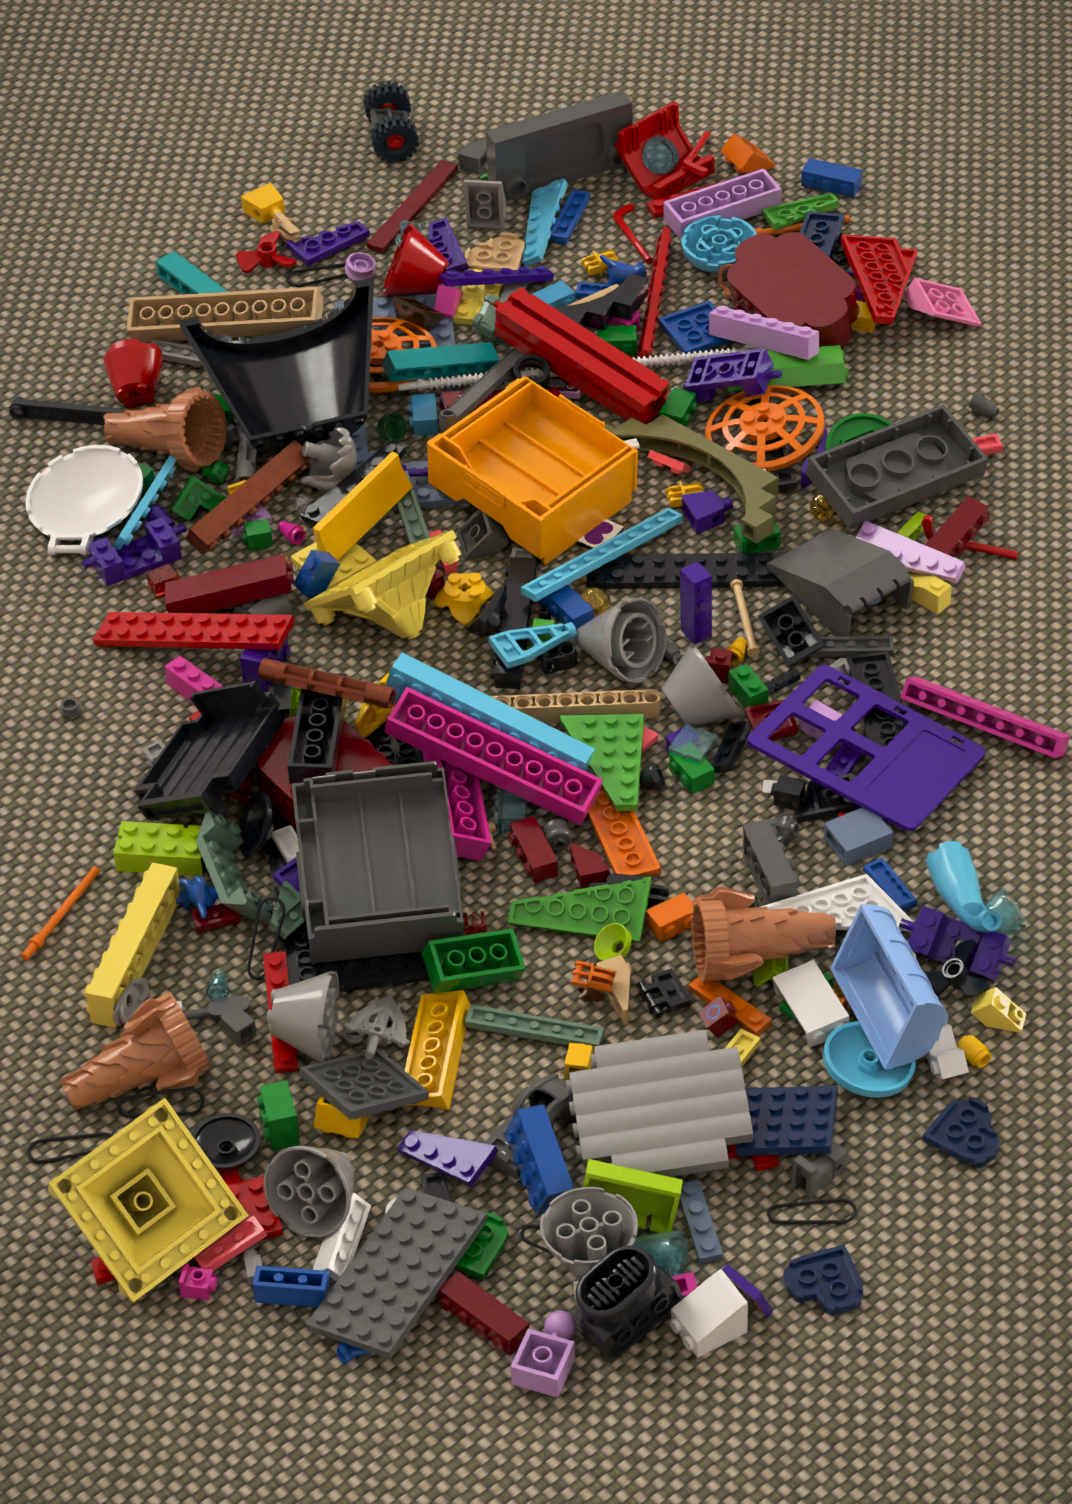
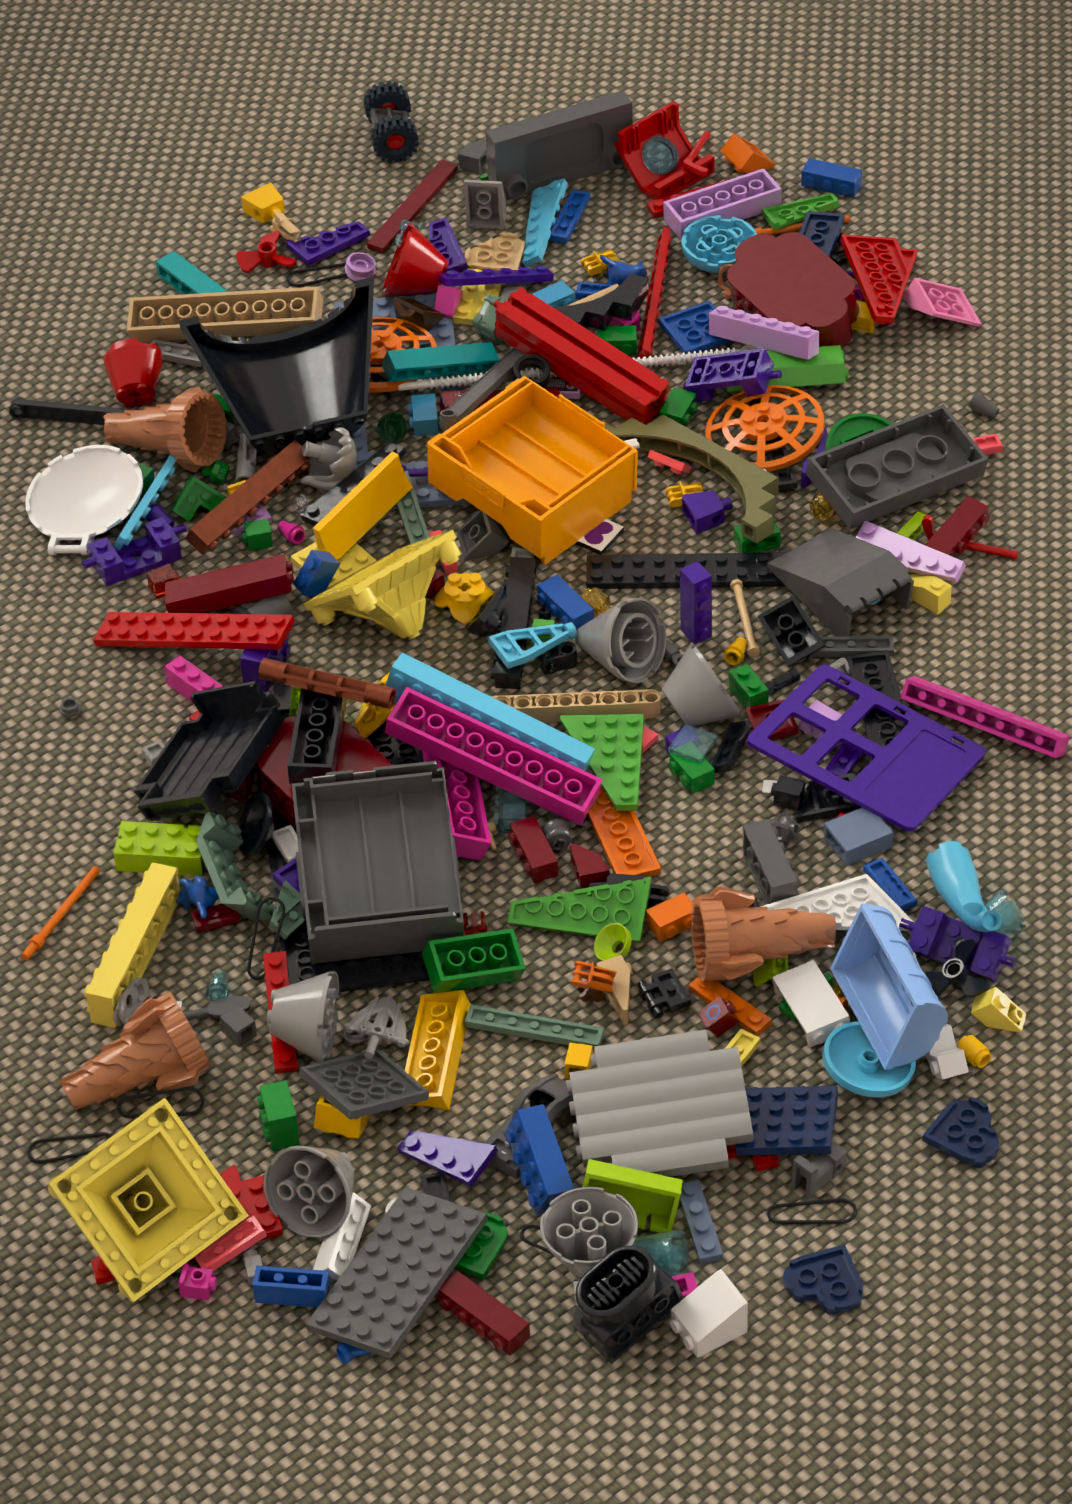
(228, 1140): black dish -> none
(546, 1357): lavender brick -> none
(601, 554): medium azure plate -> none
(617, 217): red piece -> none
(652, 777): black cone -> none
(721, 663): dark red brick -> none
(748, 1291): dark purple tile -> none

